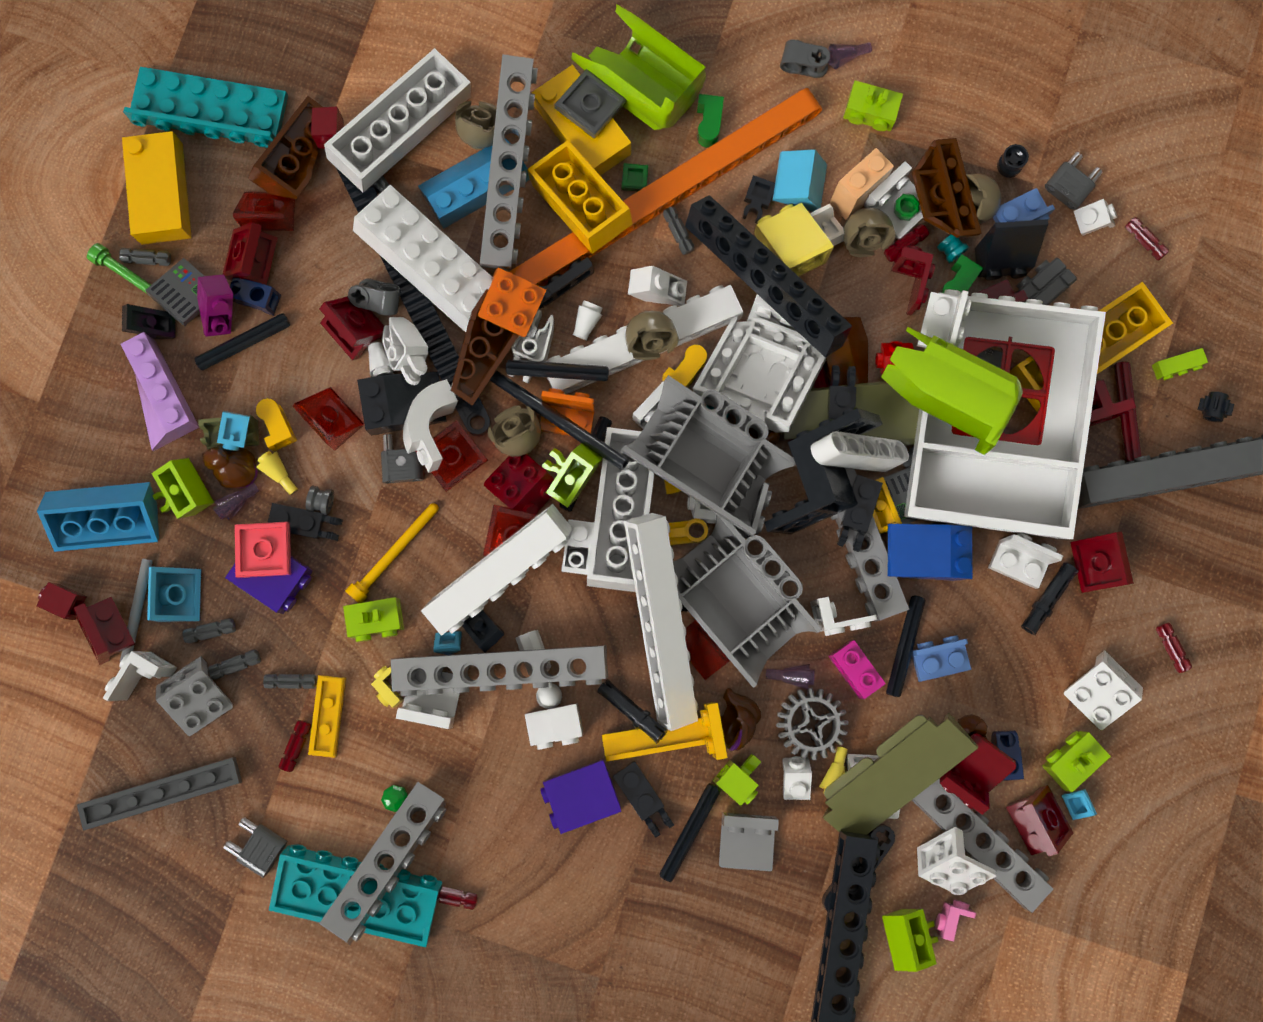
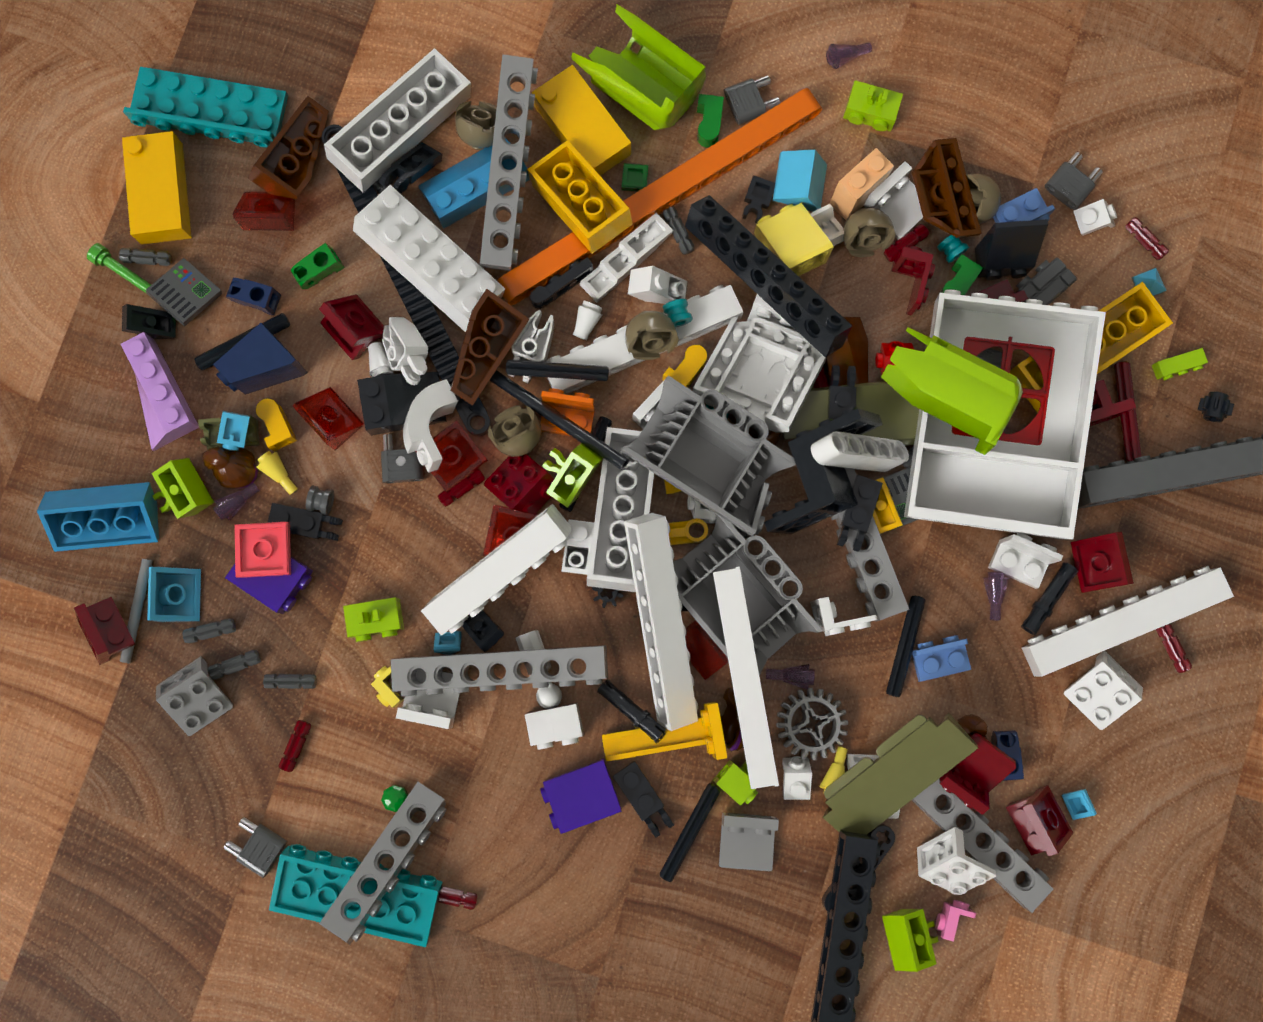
(60, 600): dark red brick -> none
(133, 667): white bracket -> none
(159, 793): dark grey plate -> none
(215, 304): magenta slope -> none
(250, 254): dark red bracket -> none
(257, 363): none -> dark blue slope
(316, 266): none -> green leg
(325, 124): dark red brick -> none
(327, 716): yellow tile -> none
(360, 589): yellow piece -> none
(375, 296): dark grey piece -> none
(411, 167): none -> black hinge
(461, 488): none -> dark red axle
(511, 302): orange bracket -> none
(590, 103): dark grey tile -> none
(605, 599): none -> black gear
(627, 256): none -> white slope
(678, 312): none -> teal wheel
(745, 679): none -> white tile
(746, 100): none -> dark grey piece
(802, 58): dark grey piece -> none
(856, 669): dark pink brick -> none
(906, 207): green tile -> none
(930, 551): blue slope -> none
(944, 317): white bracket -> none
(995, 588): none -> clear purple cone
(1015, 155): black wheel -> none
(1075, 760): lime brick -> none
(1127, 621): none -> white brick
(1151, 280): none -> medium azure slope

